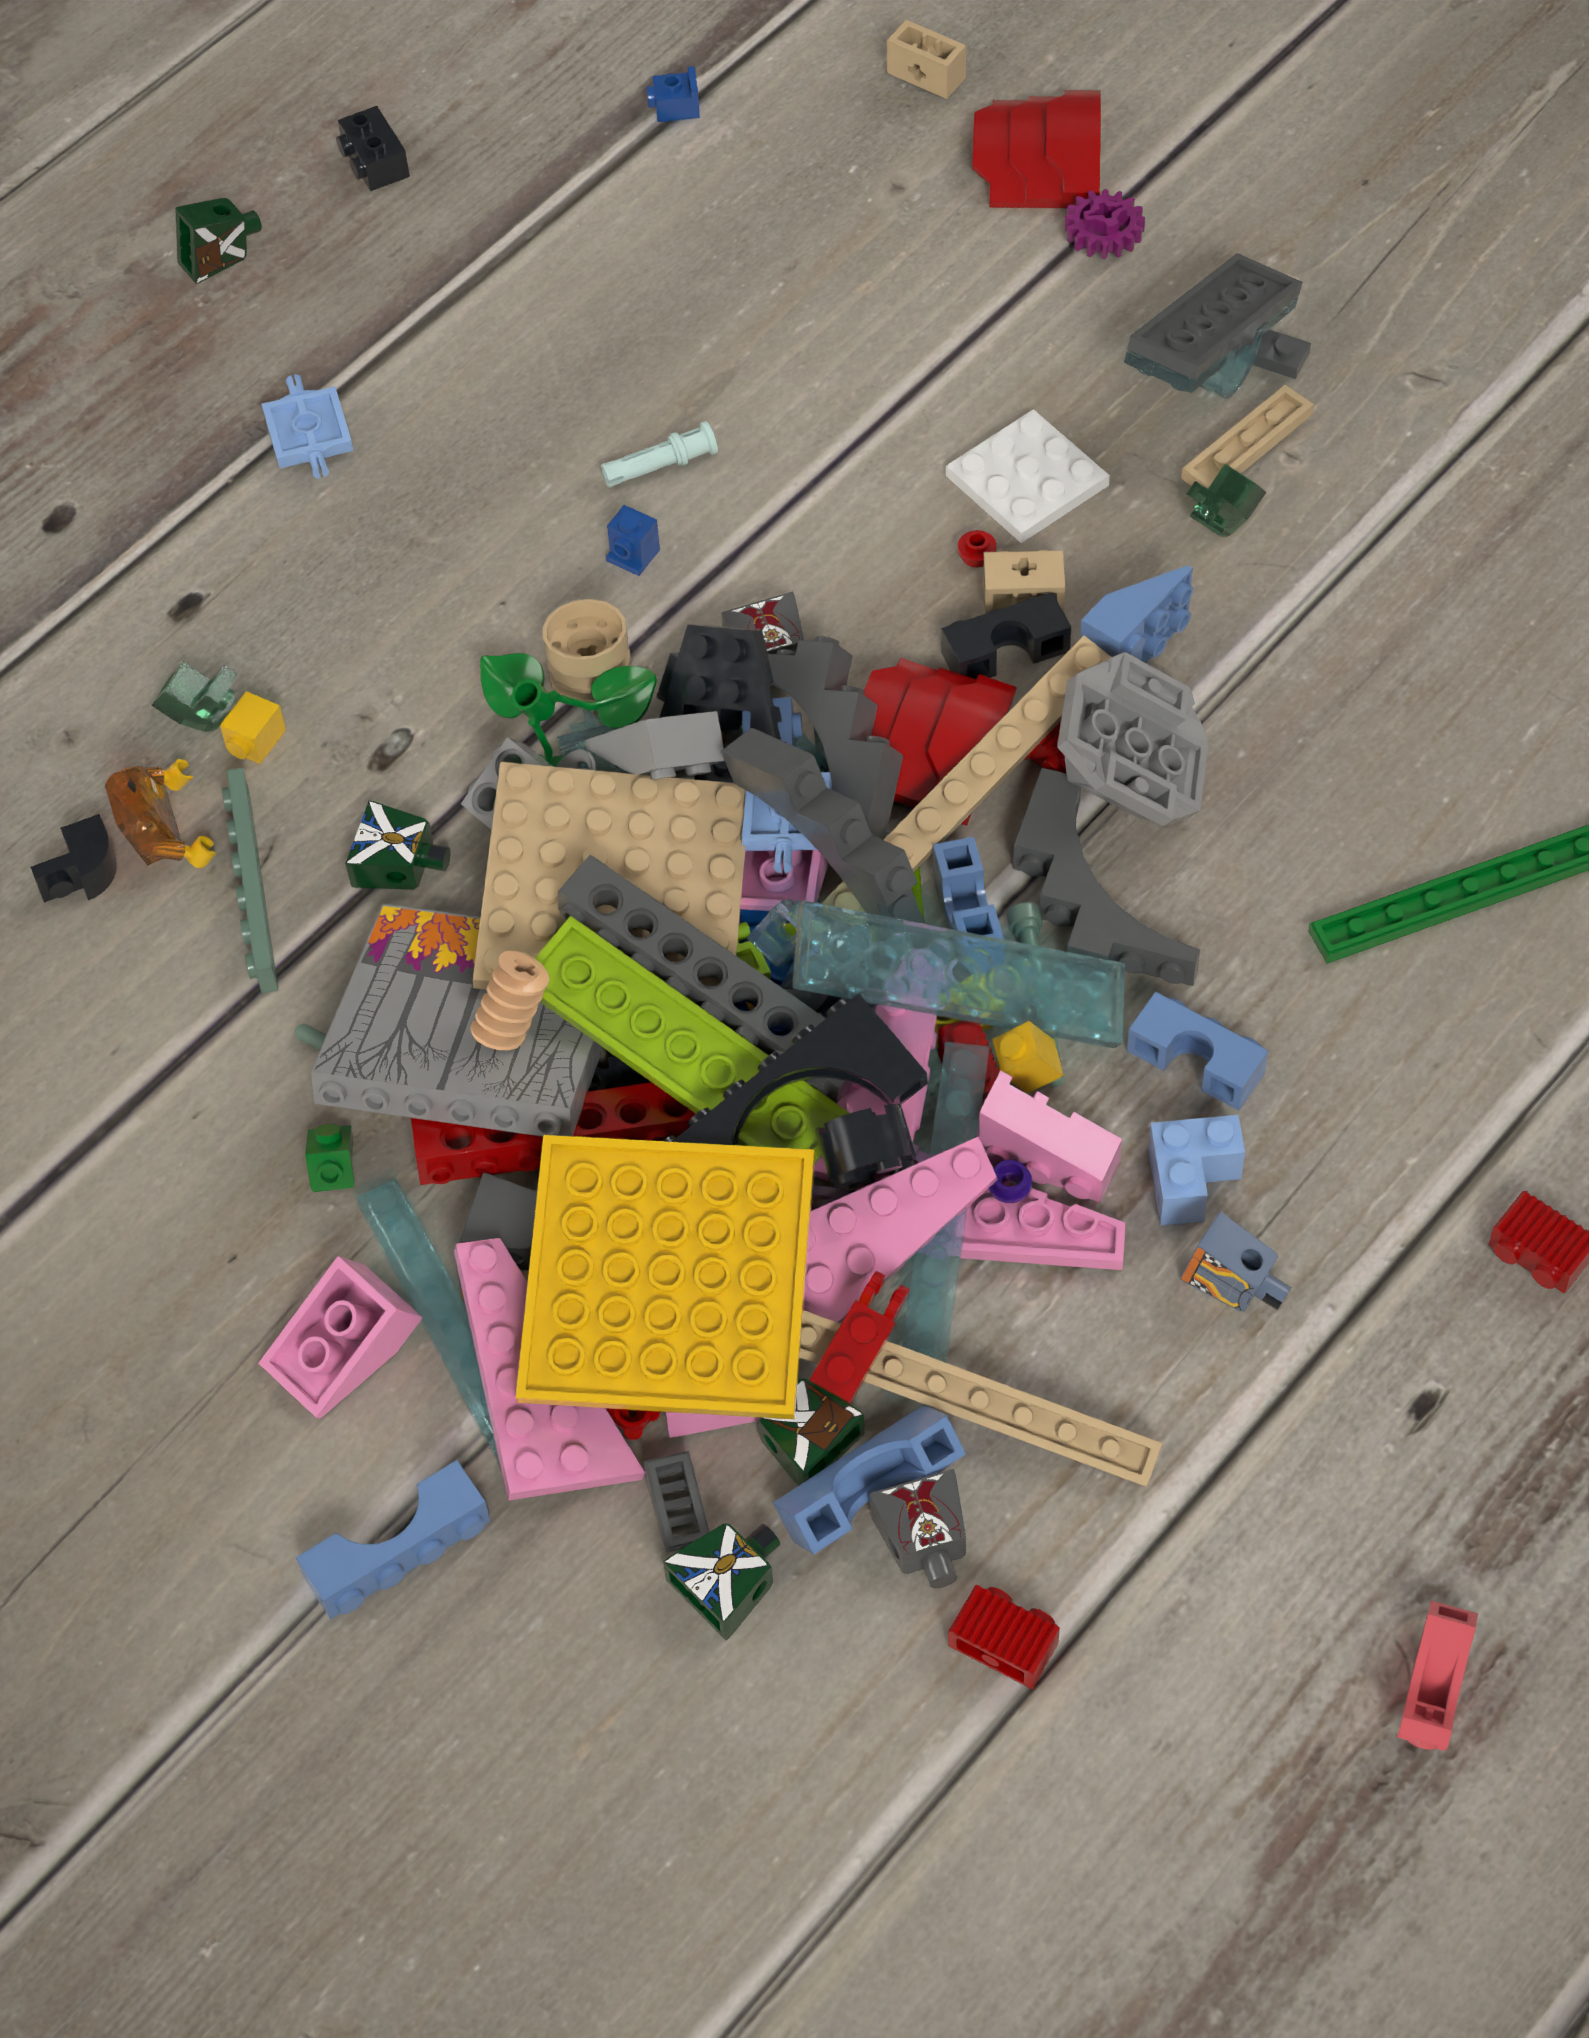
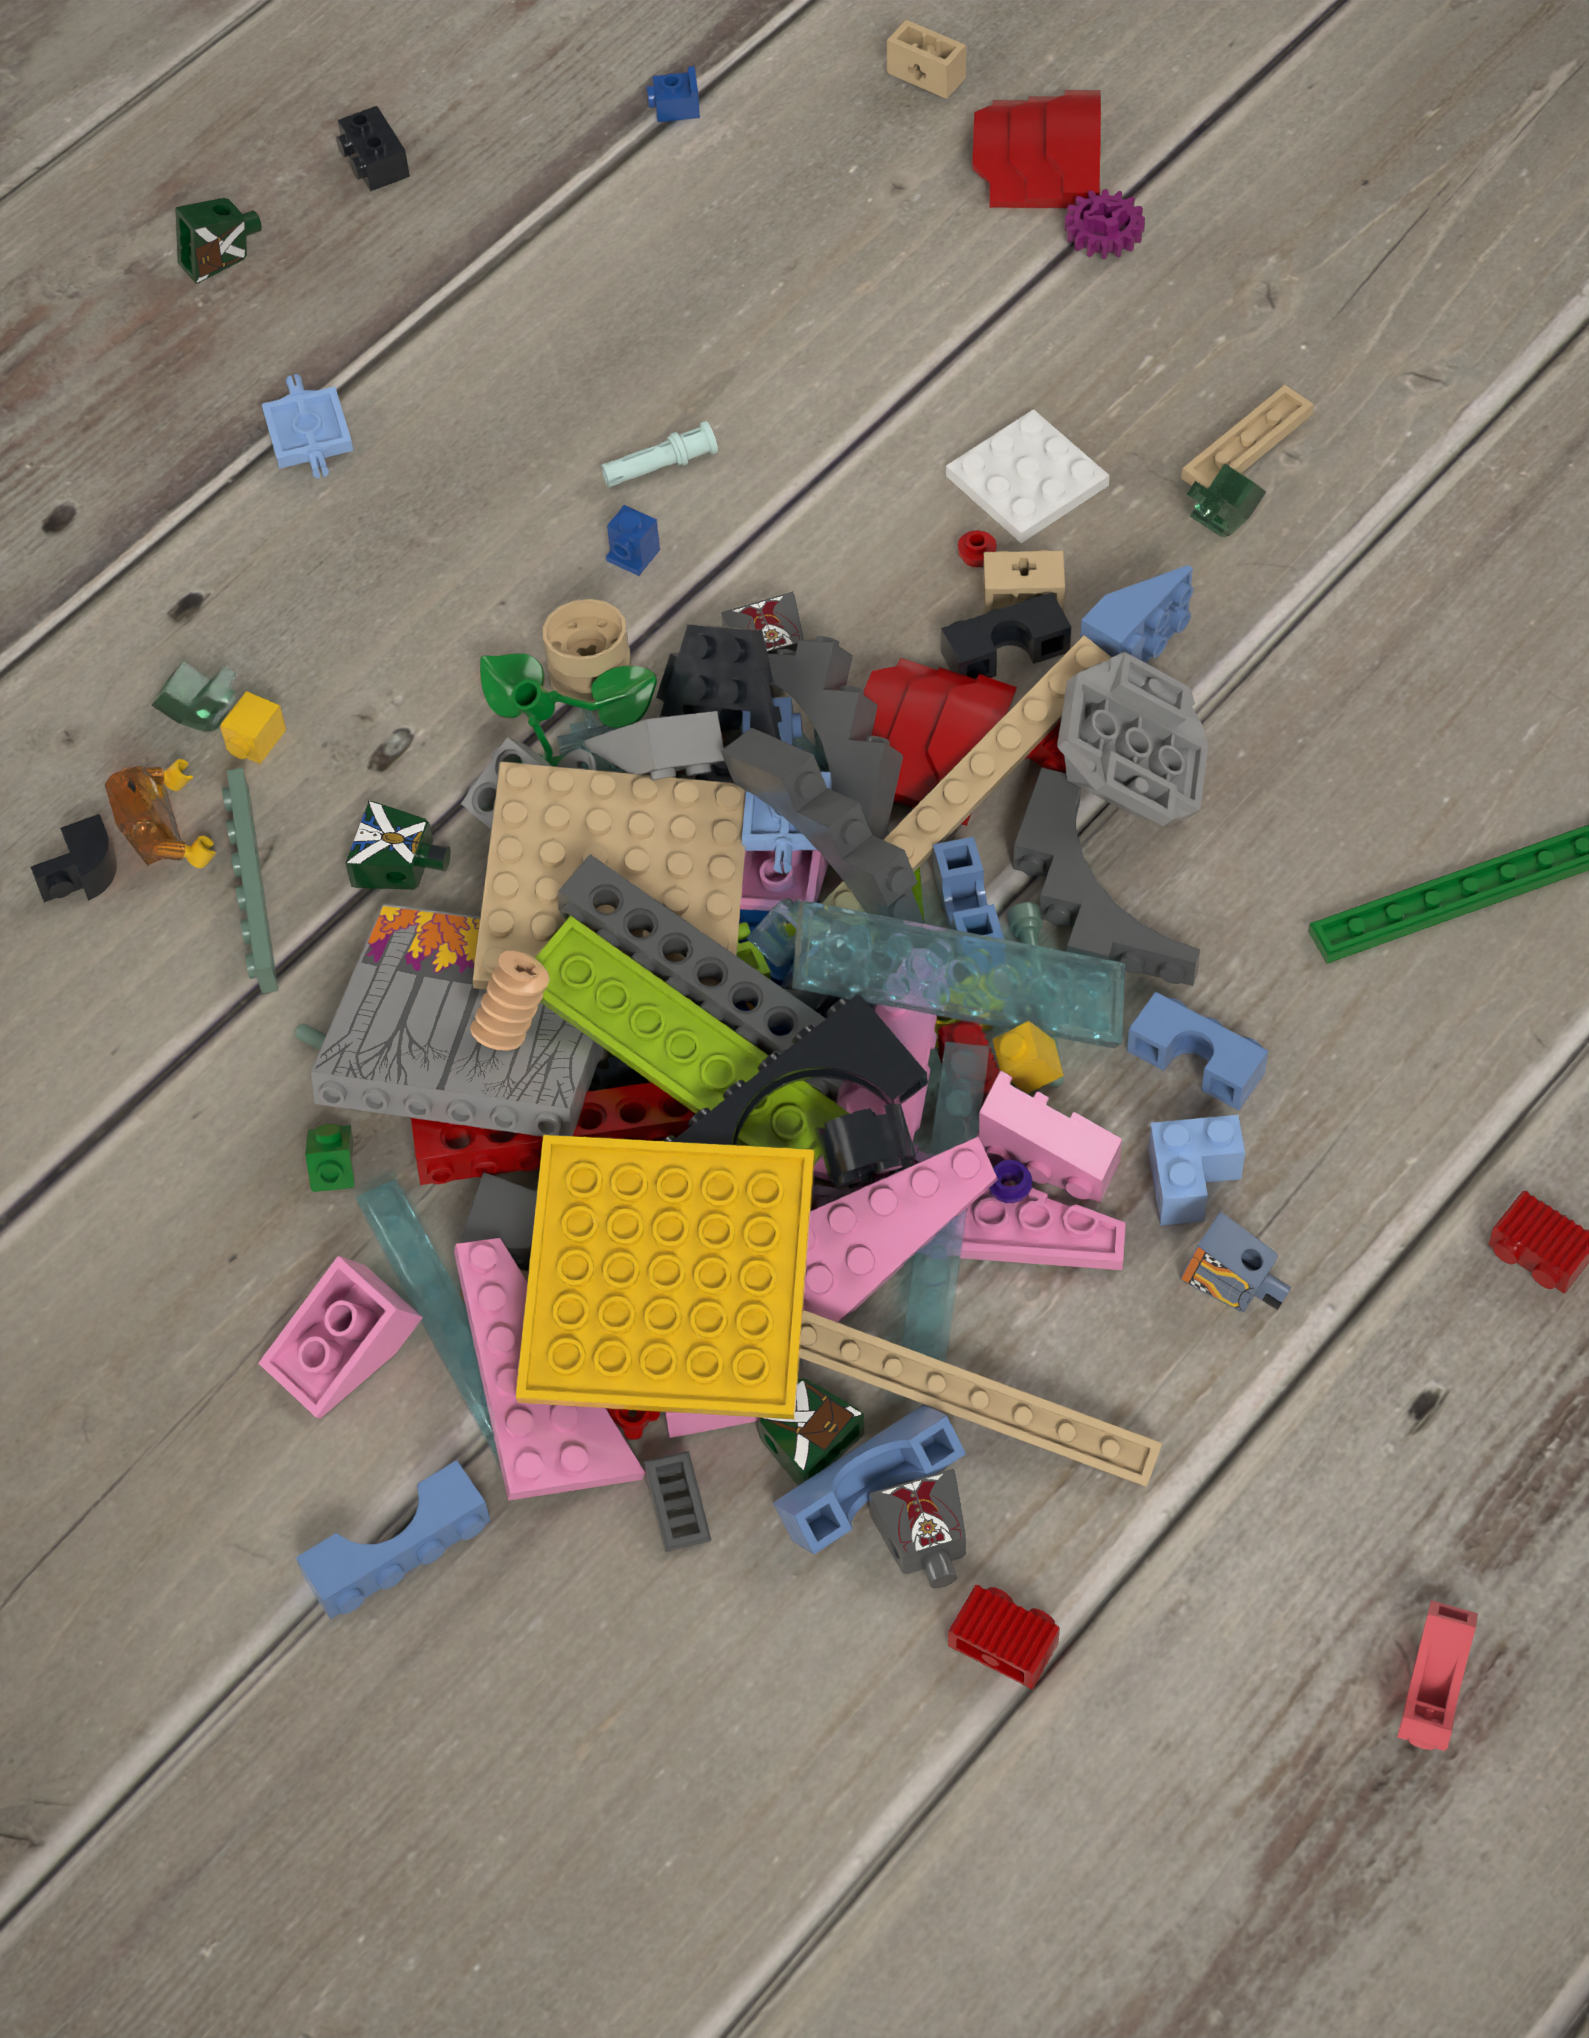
(724, 1574): torso -> none
(858, 1342): red hinge -> none
(1214, 328): dark grey piece -> none
(1282, 353): dark grey plate -> none

